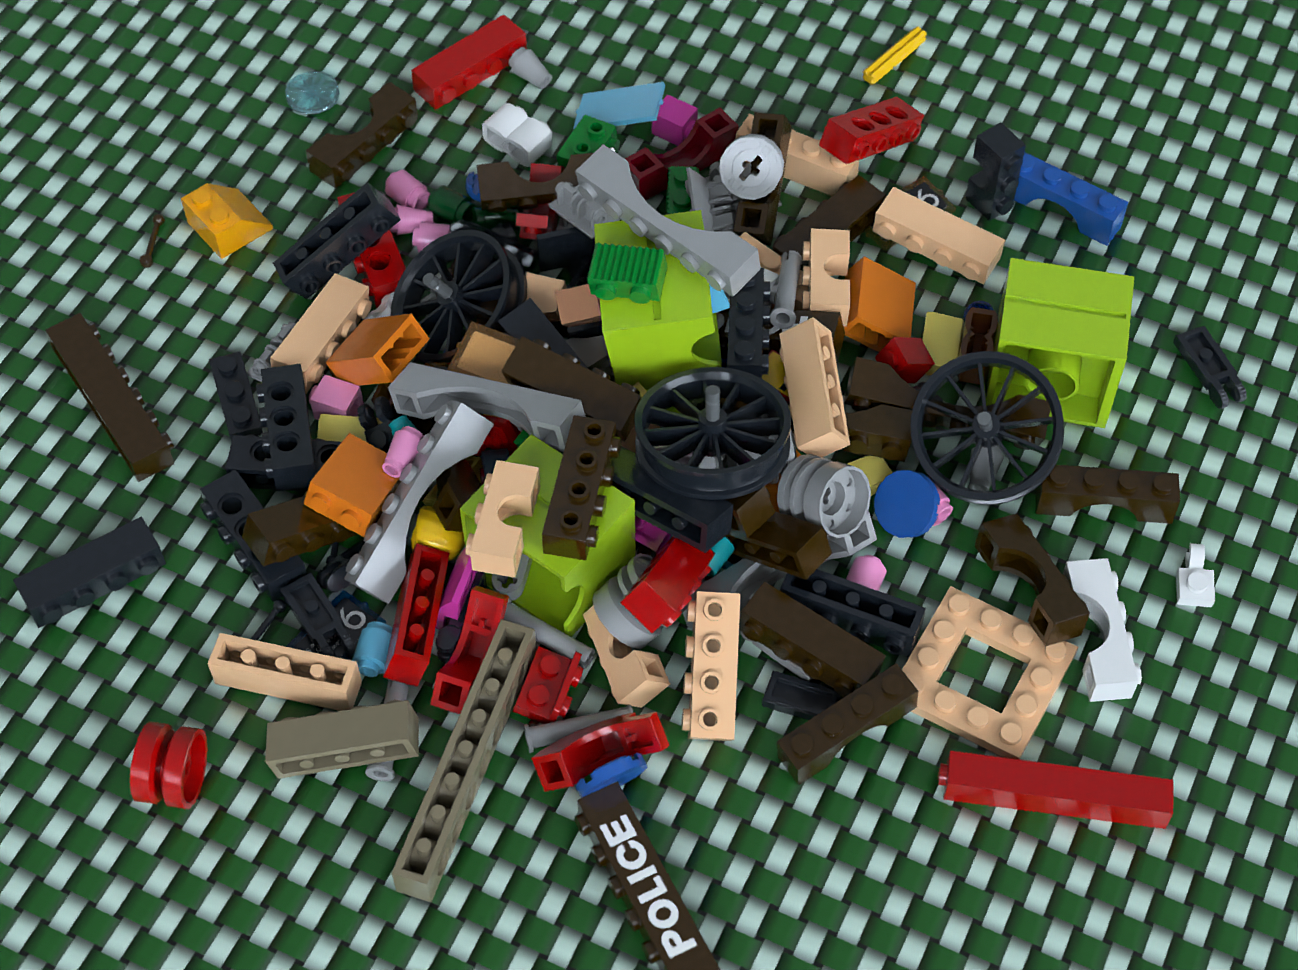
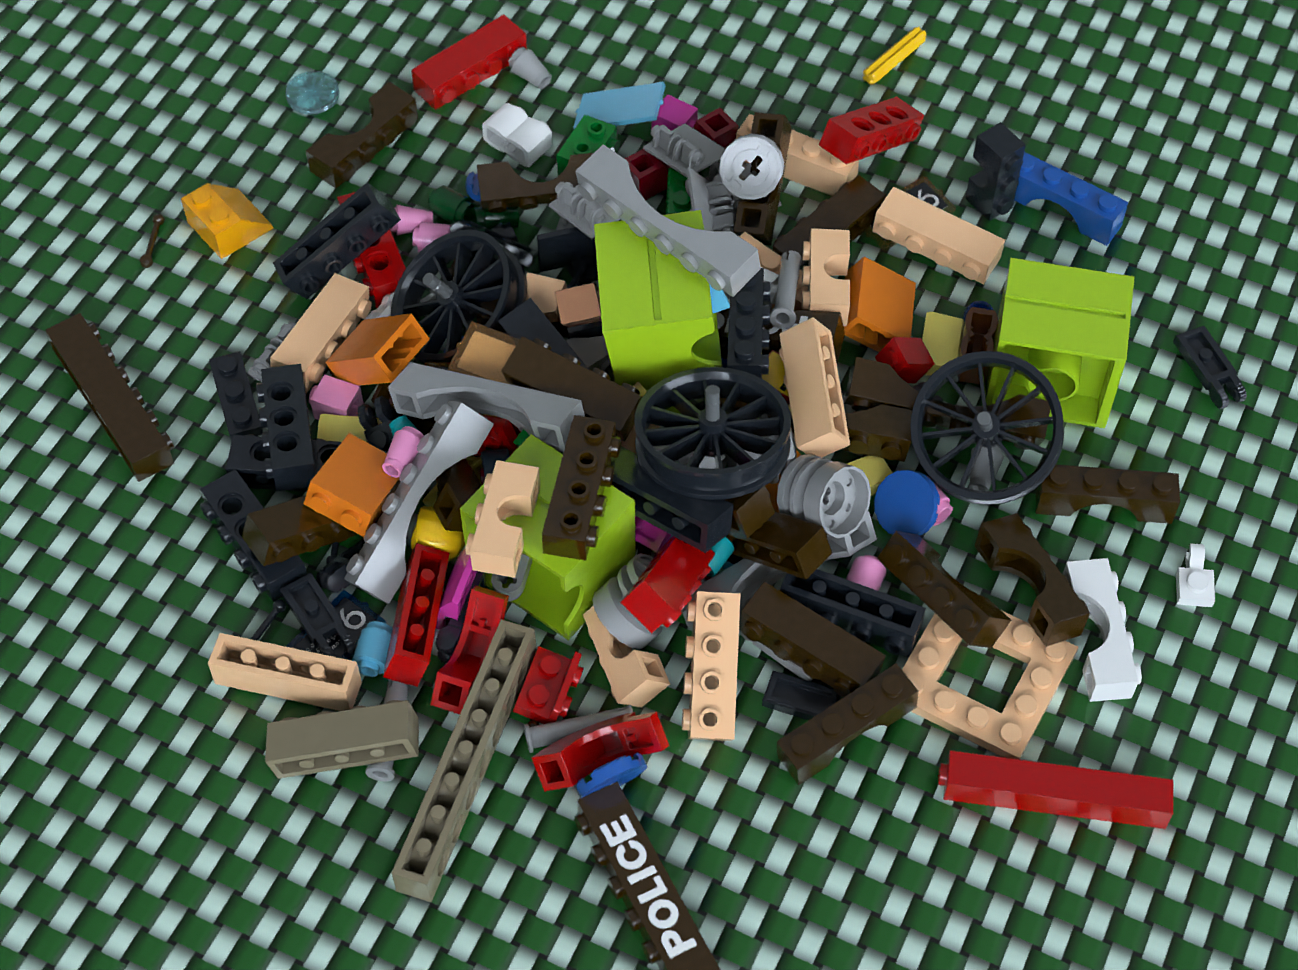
(90, 572): black brick -> none
(168, 765): red wheel -> none
(407, 190): bright pink brick -> none
(543, 218): red arch -> none
(550, 636): light grey pin -> none
(627, 273): green brick -> none
(683, 148): none -> light grey hinge
(964, 611): none -> dark brown arch

